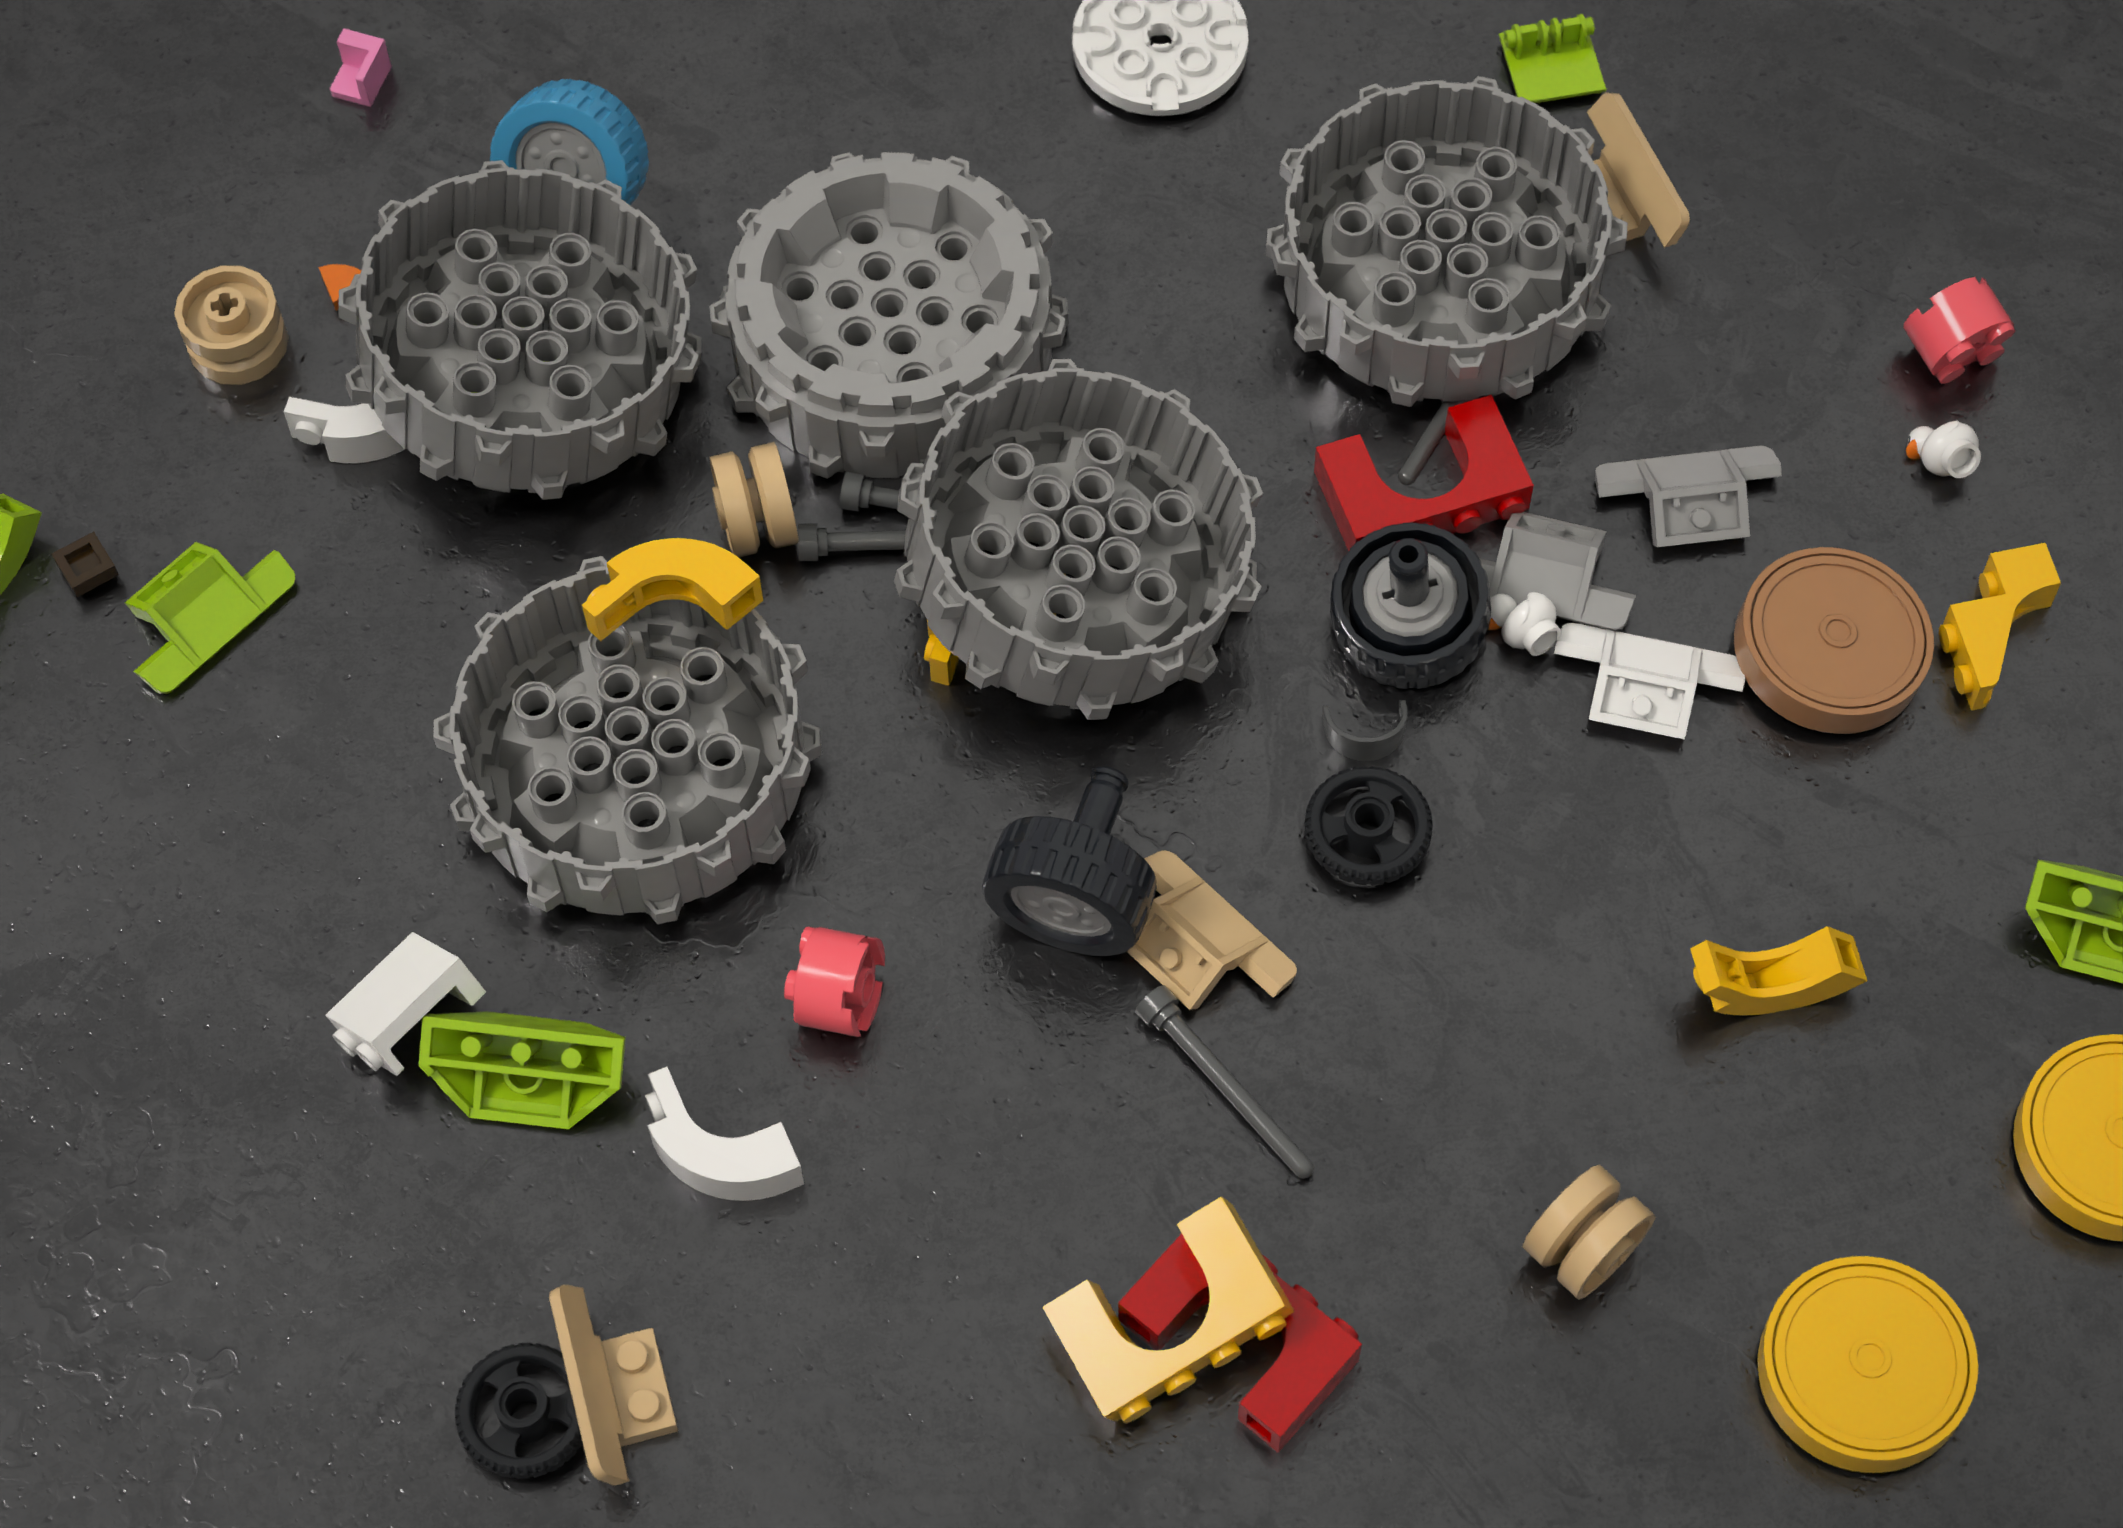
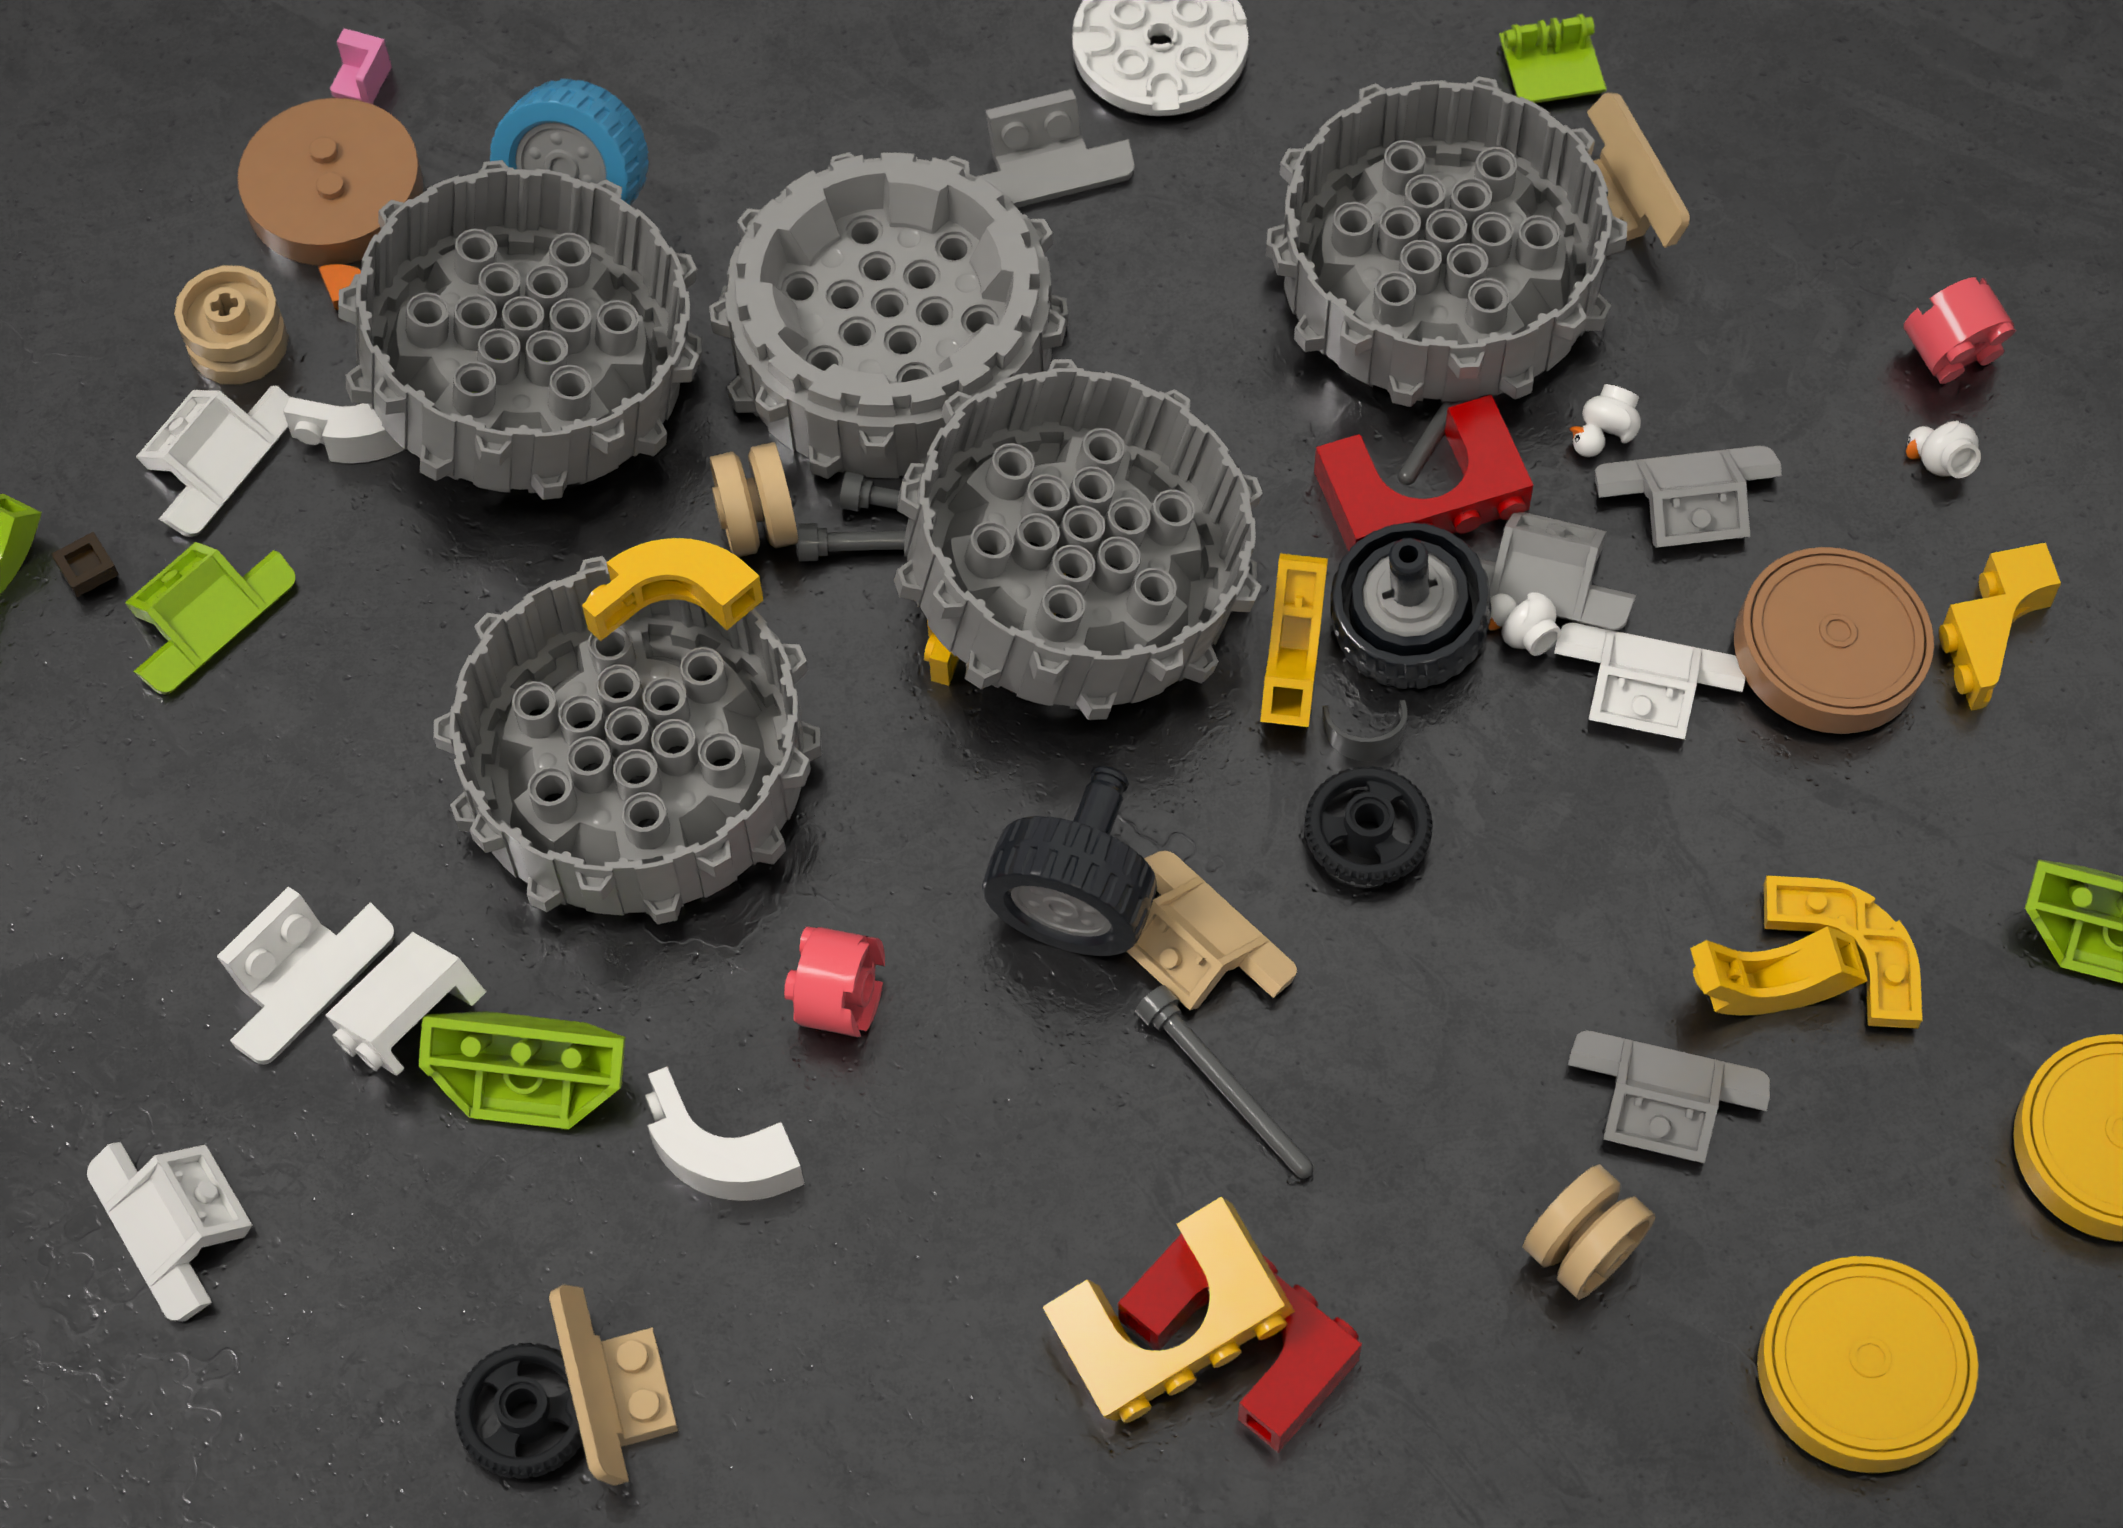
(168, 1216): none -> white plate
(212, 451): none -> white plate
(297, 968): none -> white plate
(322, 177): none -> medium nougat brick
(1043, 153): none -> light grey plate
(1294, 640): none -> yellow arch
(1611, 413): none -> white animal
(1665, 1095): none -> light grey plate
(1882, 943): none -> yellow plate

